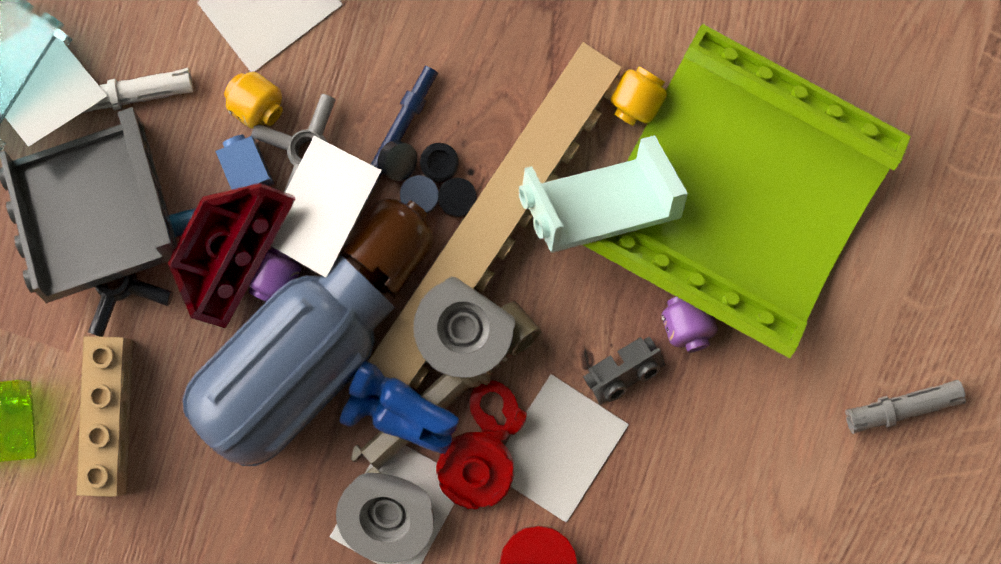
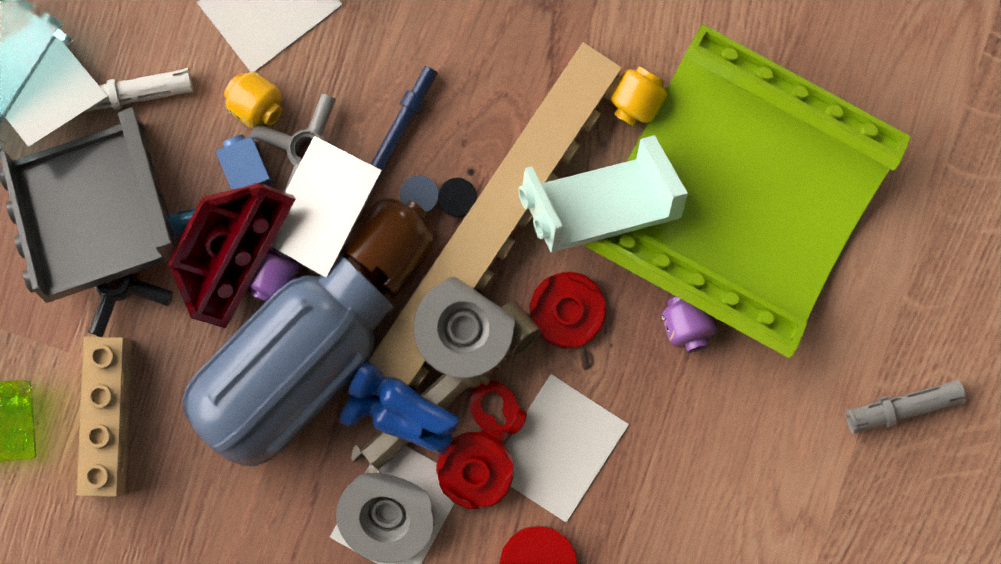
(397, 160): black tile -> none
(439, 162): black tile -> none
(558, 315): none -> red tile
(611, 381): dark grey hinge -> none

